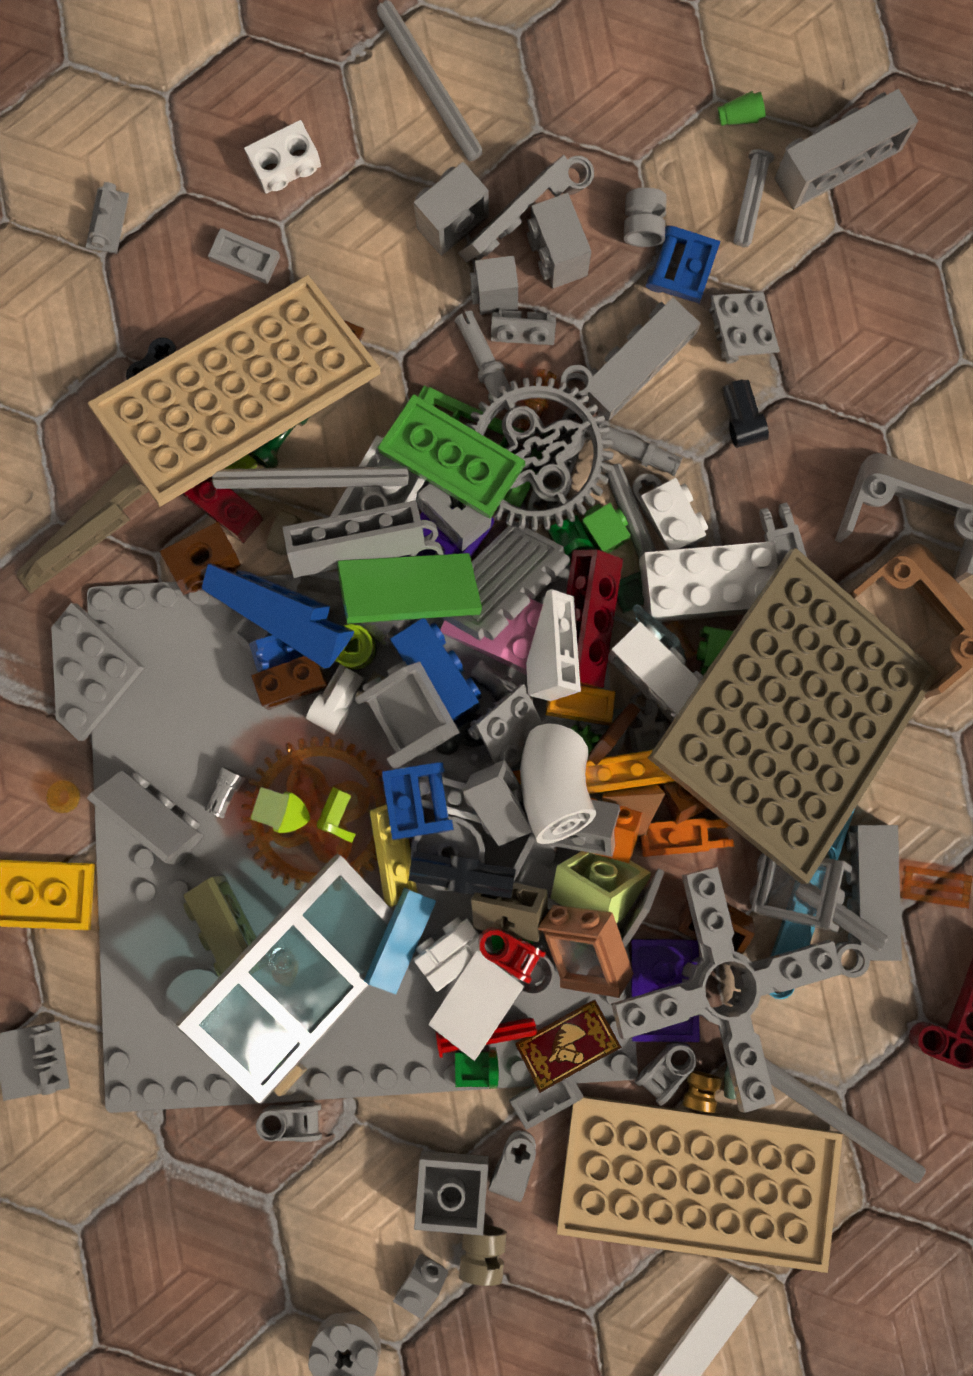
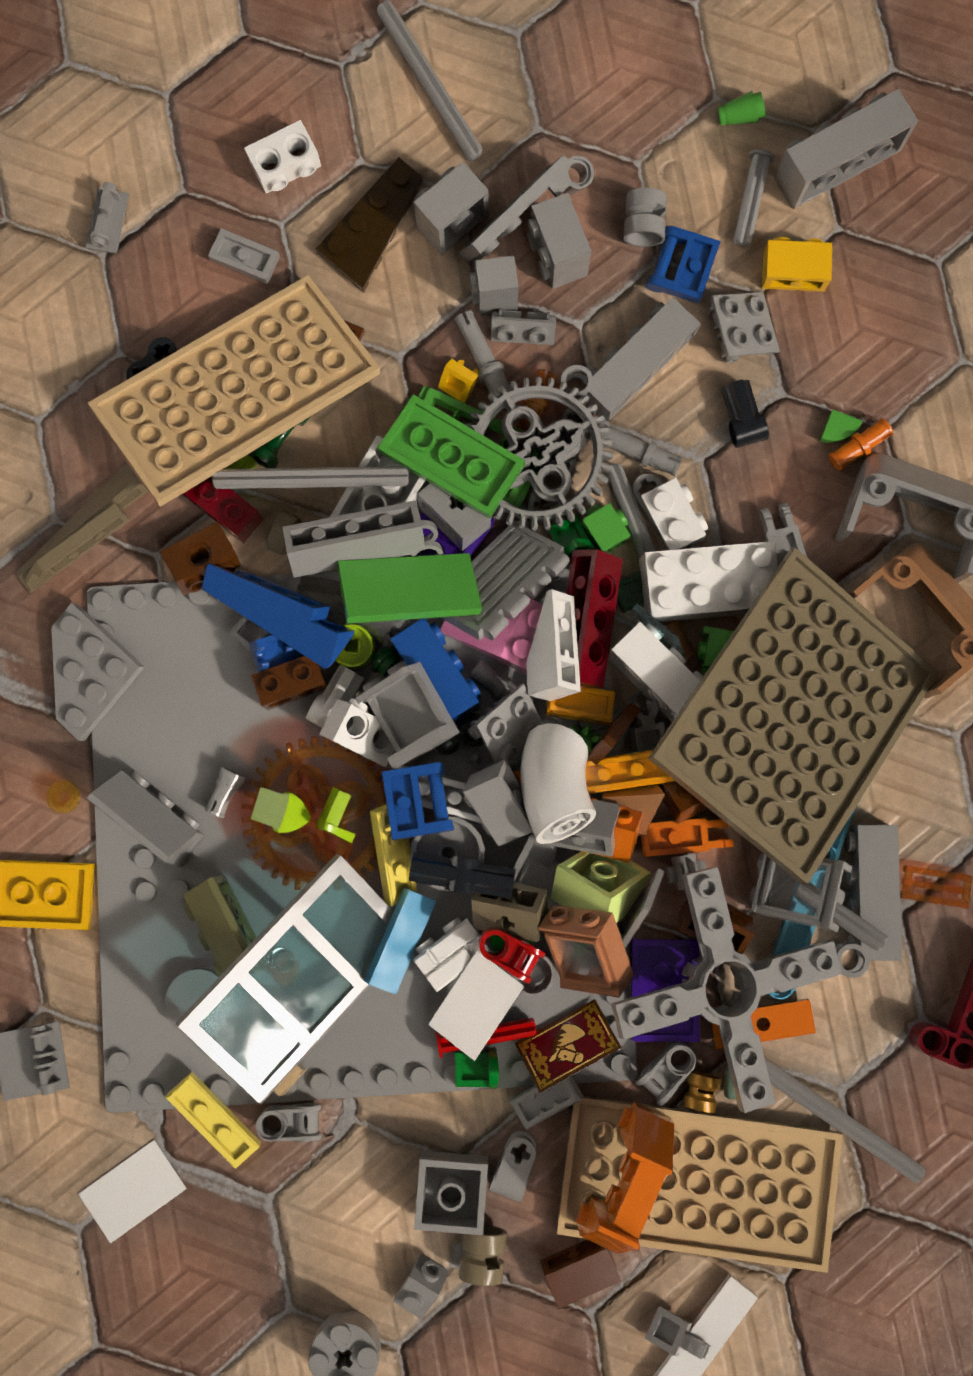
(132, 1191): none -> white sticker
(213, 1119): none -> light yellow tile
(361, 733): none -> white brick
(363, 234): none -> dark brown wing
(385, 659): none -> green plate
(458, 380): none -> yellow tile
(579, 1272): none -> reddish brown hinge
(648, 1159): none -> orange wedge
(671, 1334): none -> light grey plate
(682, 865): none -> light grey gear
(782, 1020): none -> orange tile
(797, 264): none -> yellow brick
(839, 427): none -> bright green tile
(860, 444): none -> orange pin

